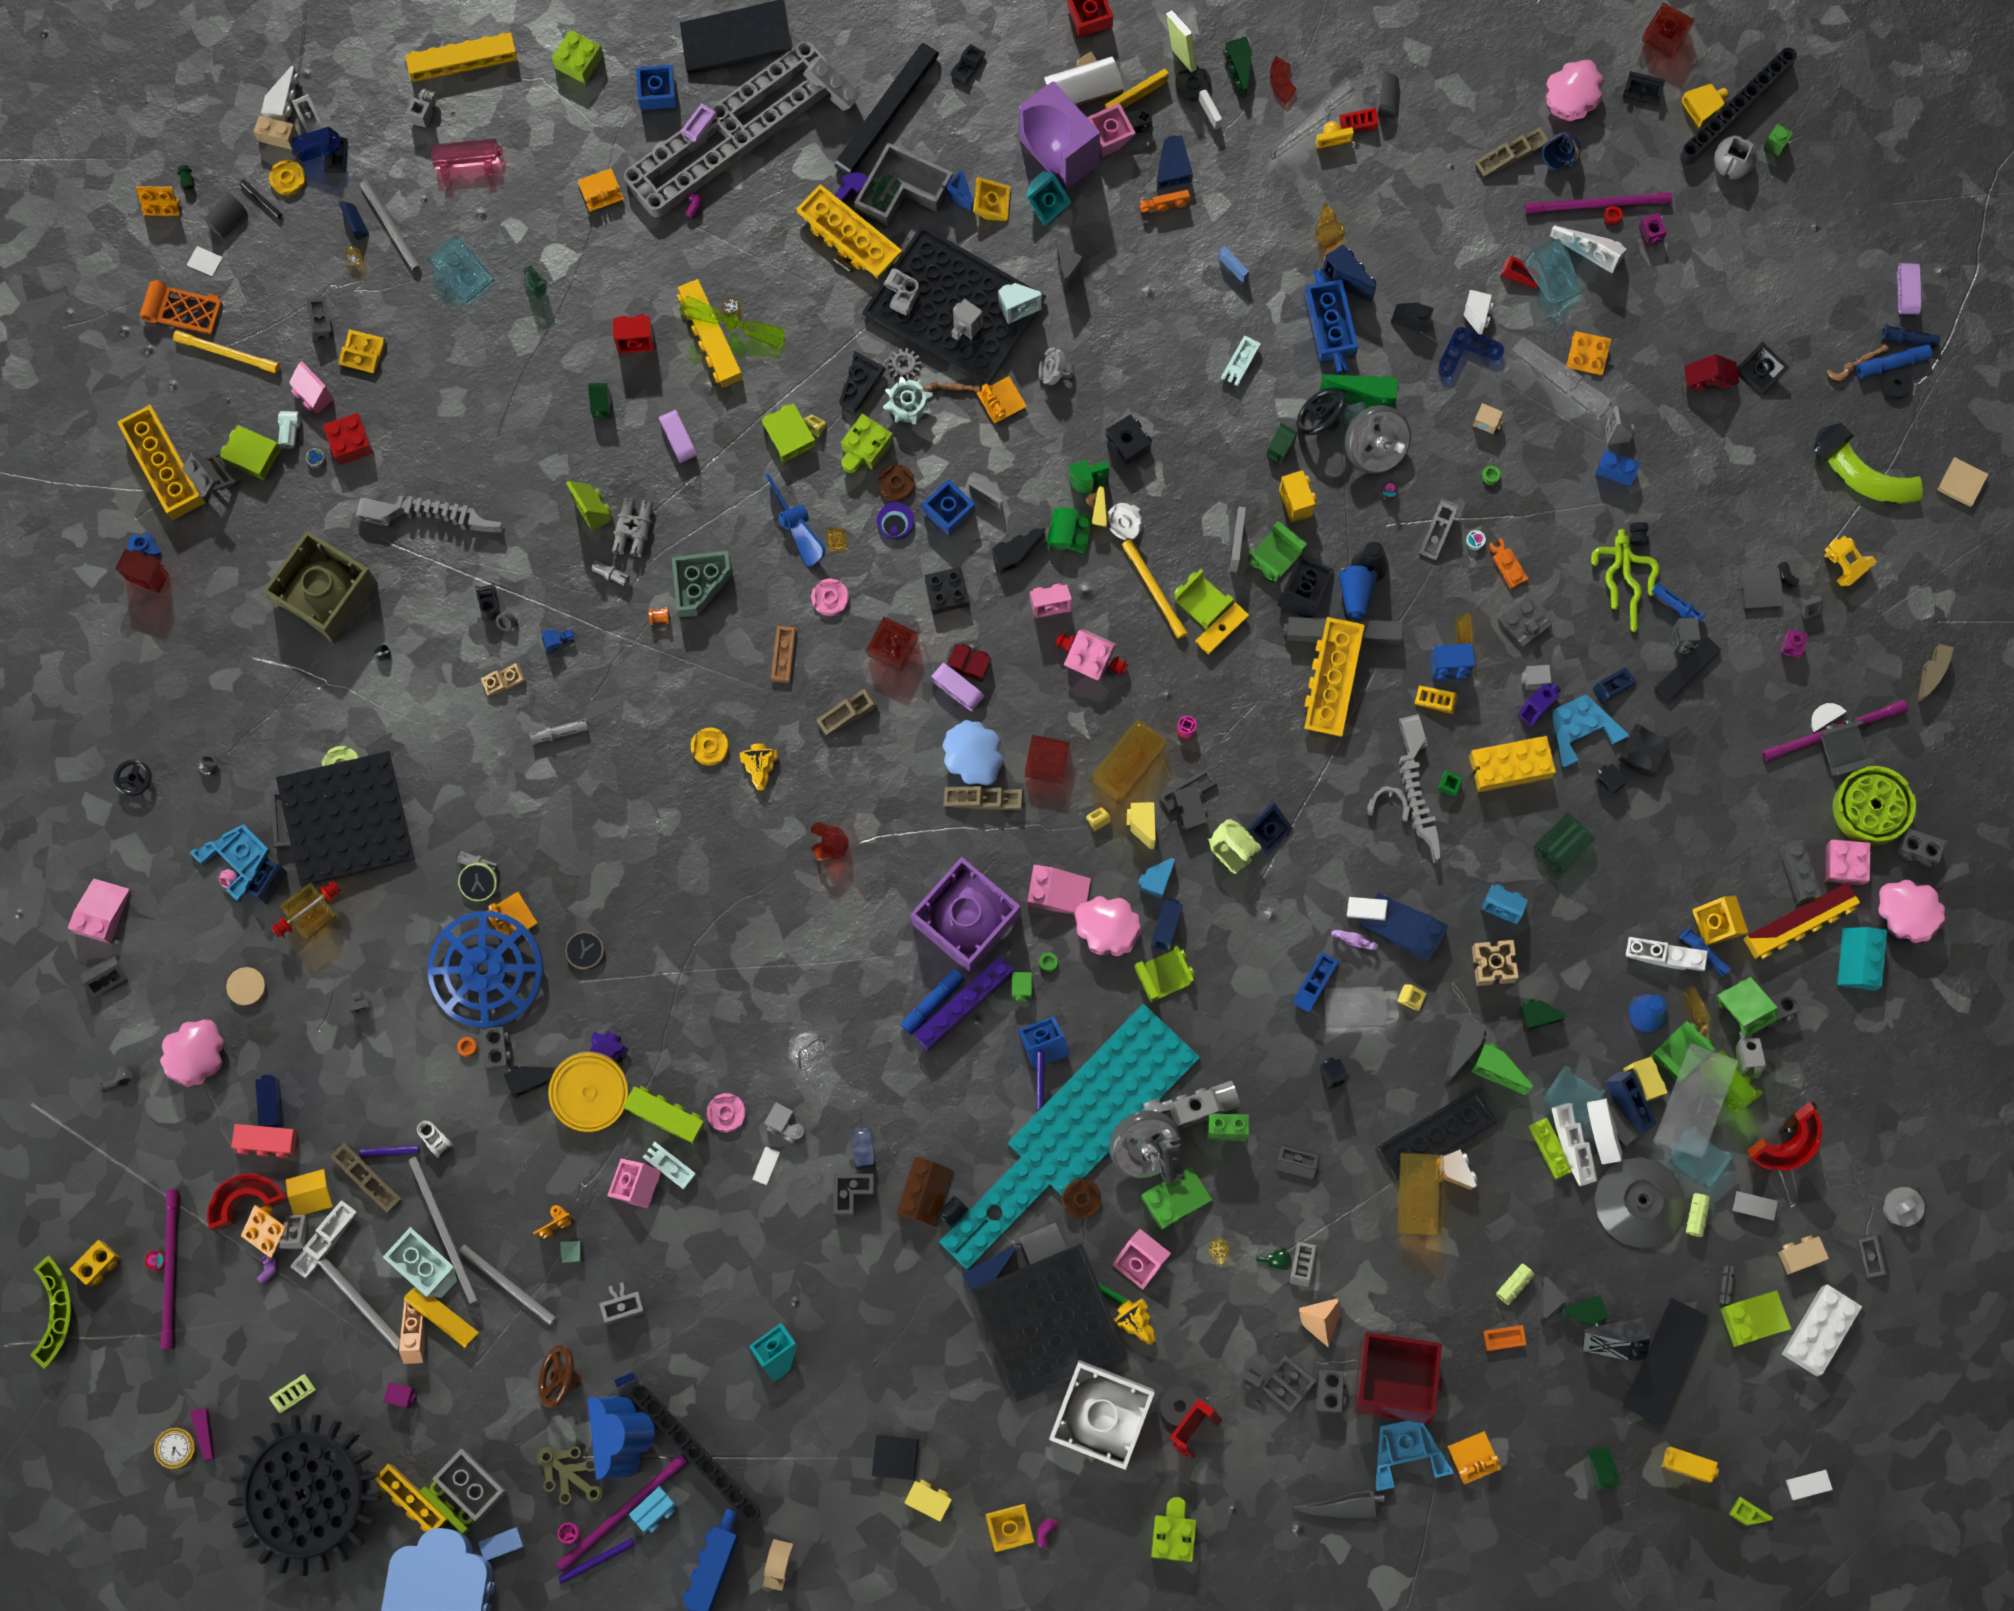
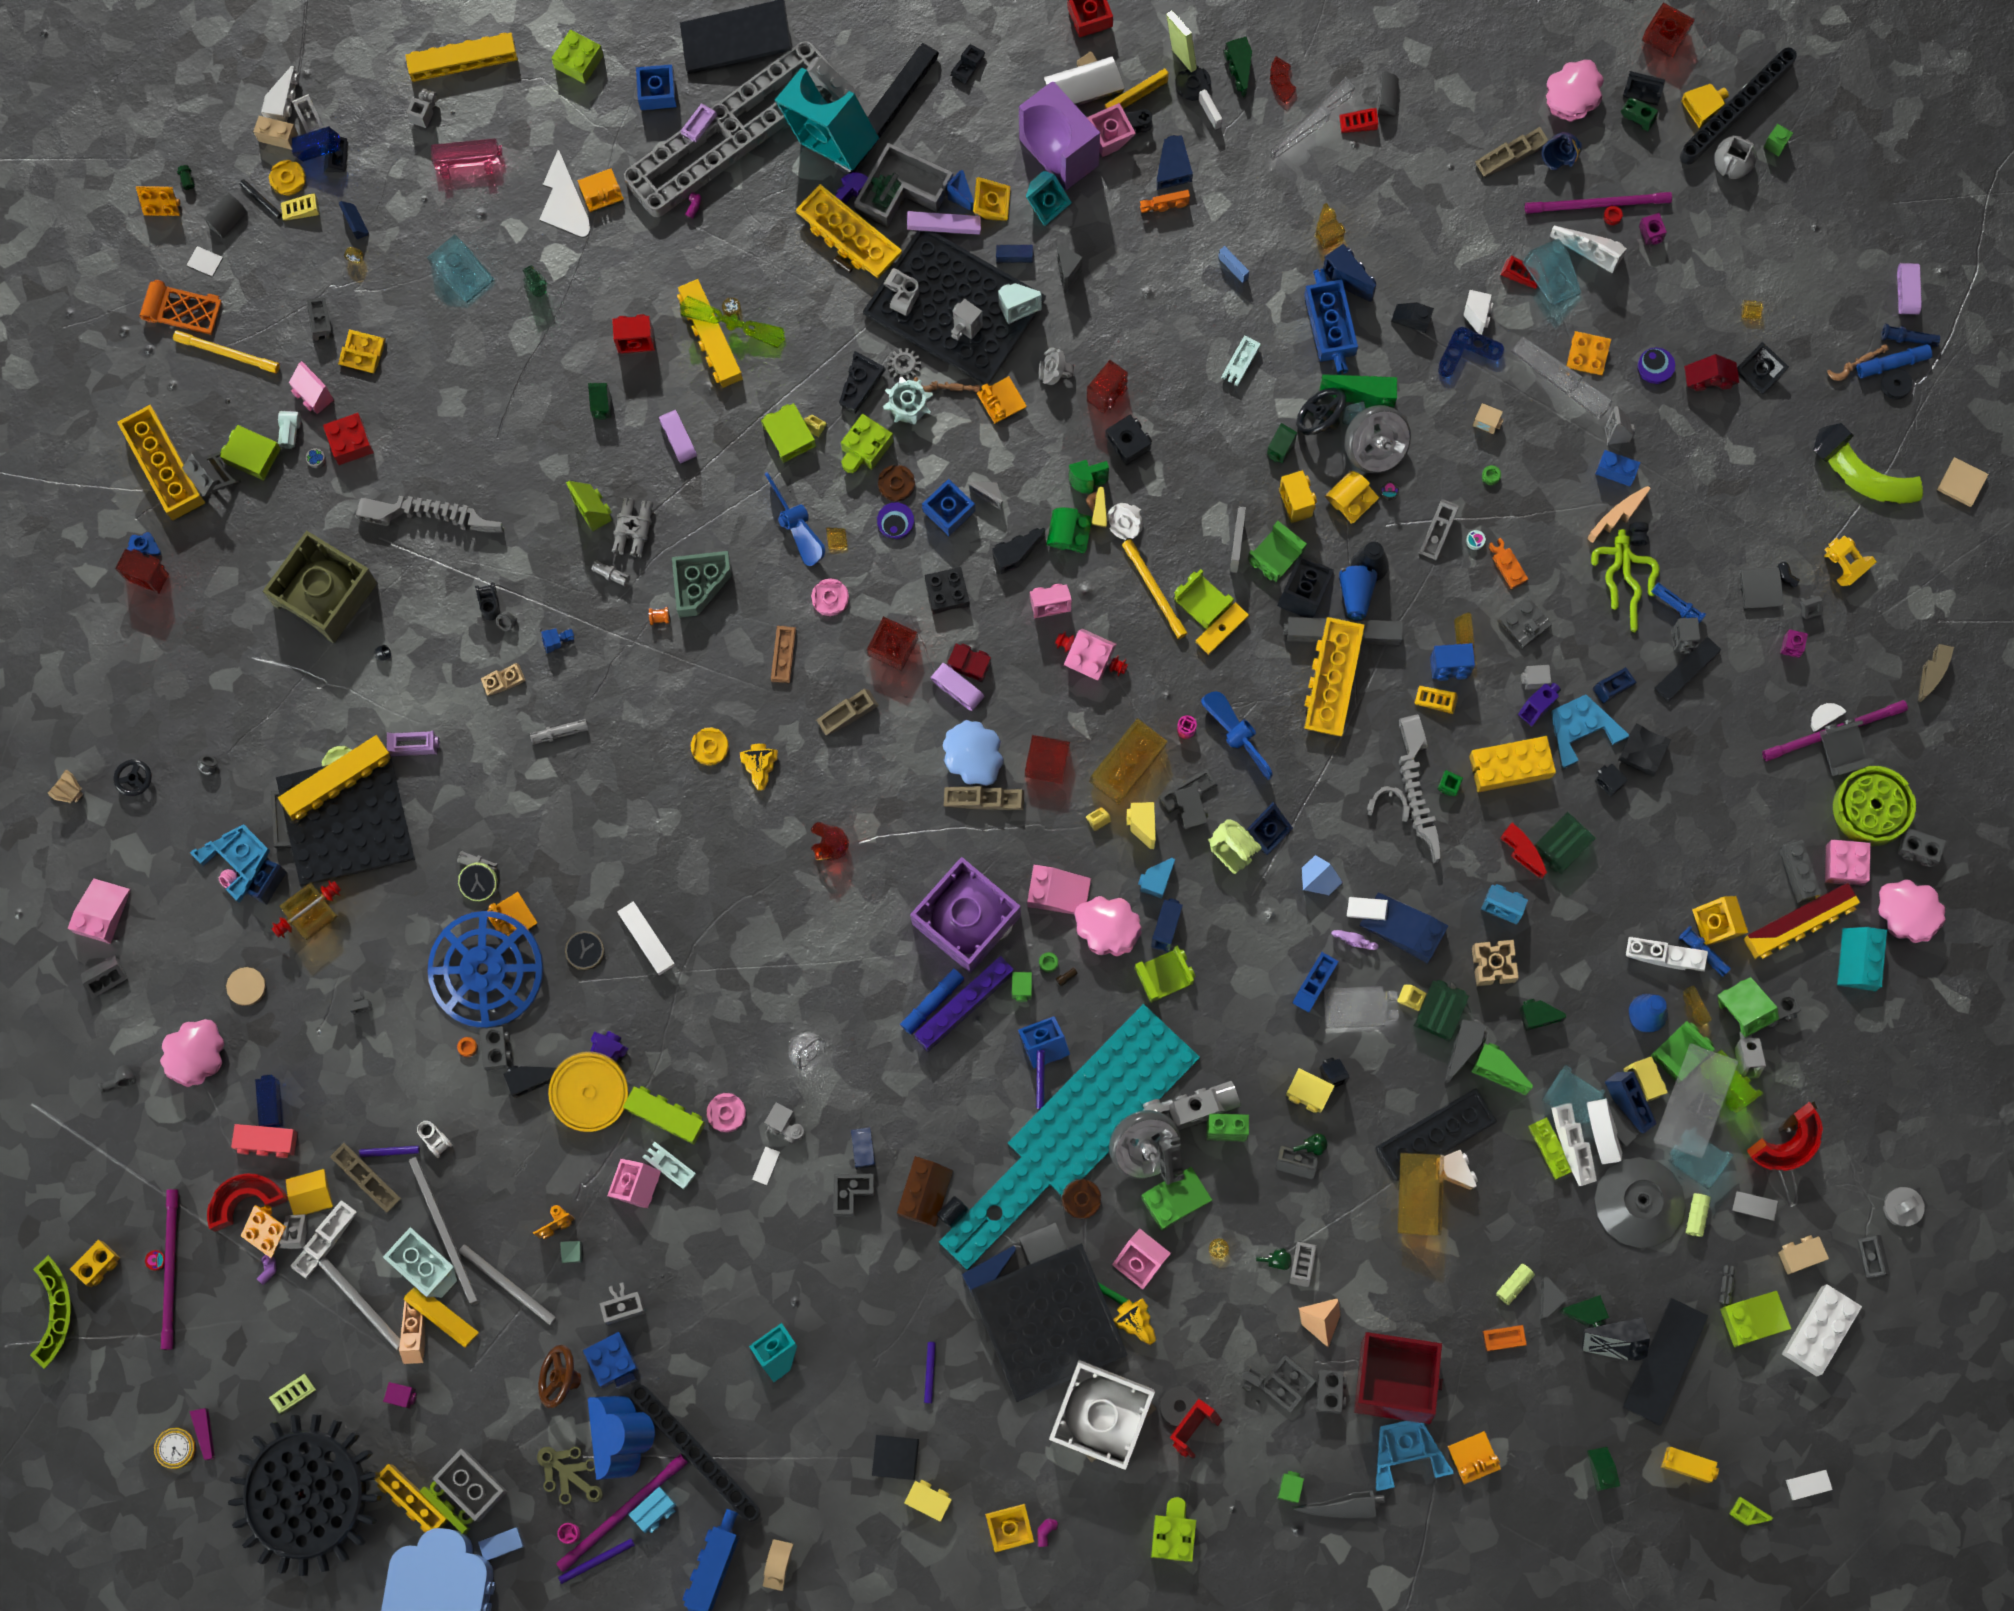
(66, 789): none -> tan brick
(306, 212): none -> light yellow slope
(334, 777): none -> yellow brick
(390, 226): light grey piece -> none
(412, 743): none -> lavender window
(564, 204): none -> white sticker
(610, 1359): none -> blue brick
(646, 938): none -> white slope
(832, 129): none -> teal piece
(929, 1372): none -> dark purple piece
(943, 222): none -> lavender tile
(1014, 253): none -> dark blue slope
(1062, 979): none -> dark brown piece
(1107, 387): none -> clear red brick
(1238, 732): none -> blue piece
(1290, 1487): none -> bright green brick
(1309, 1091): none -> light yellow slope
(1316, 1143): none -> dark green piece
(1320, 877): none -> light blue slope
(1334, 135): yellow tile -> none
(1352, 496): none -> yellow brick
(1441, 1010): none -> clear green brick
(1524, 850): none -> red slope
(1622, 511): none -> light nougat slope
(1640, 113): none -> dark green leg
(1656, 365): none -> tile
(1751, 309): none -> clear yellow slope

